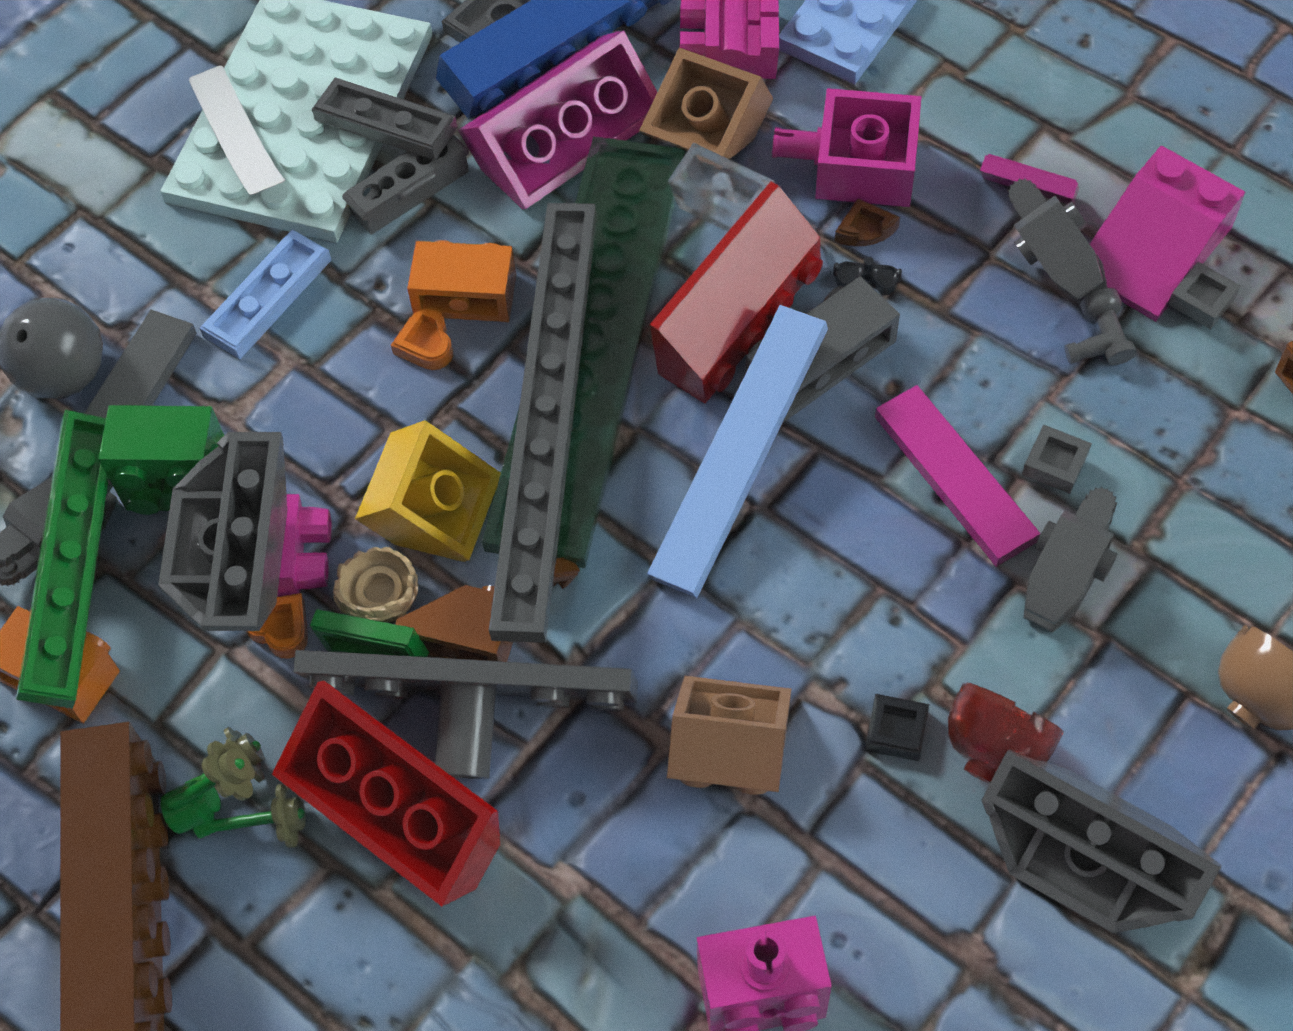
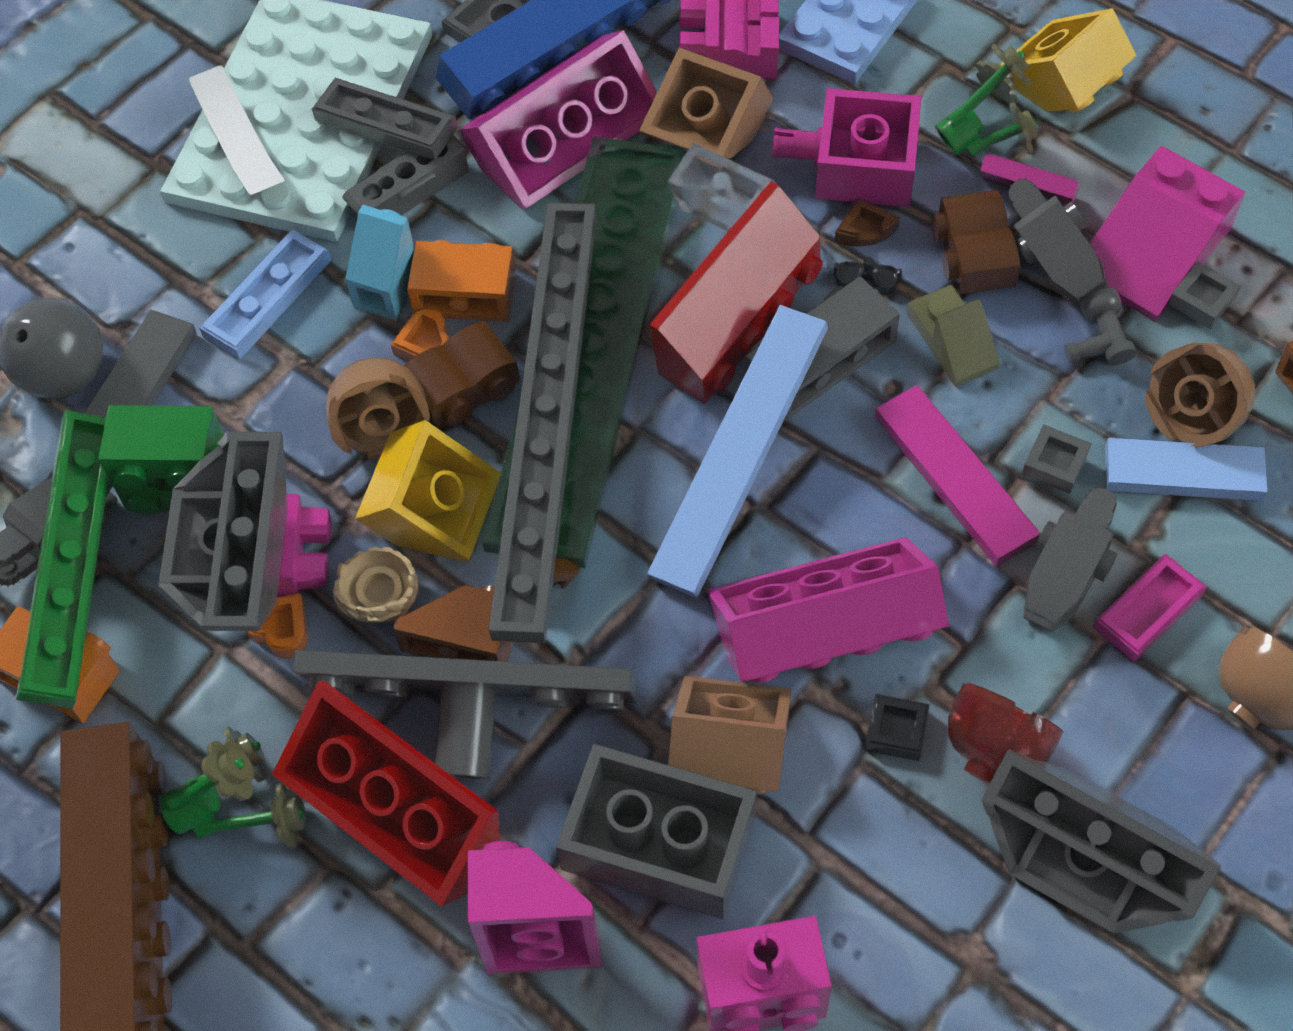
(365, 636): green tile -> none
(371, 402): none -> medium nougat cylinder
(380, 262): none -> medium azure slope
(464, 373): none -> reddish brown brick
(527, 913): none -> dark pink slope
(657, 830): none -> dark grey brick
(828, 609): none -> dark pink slope
(955, 334): none -> olive slope
(962, 126): none -> plant
(976, 242): none -> reddish brown brick
(1074, 60): none -> yellow slope
(1149, 607): none -> dark pink tile
(1185, 469): none -> light blue tile
(1200, 393): none -> medium nougat cylinder

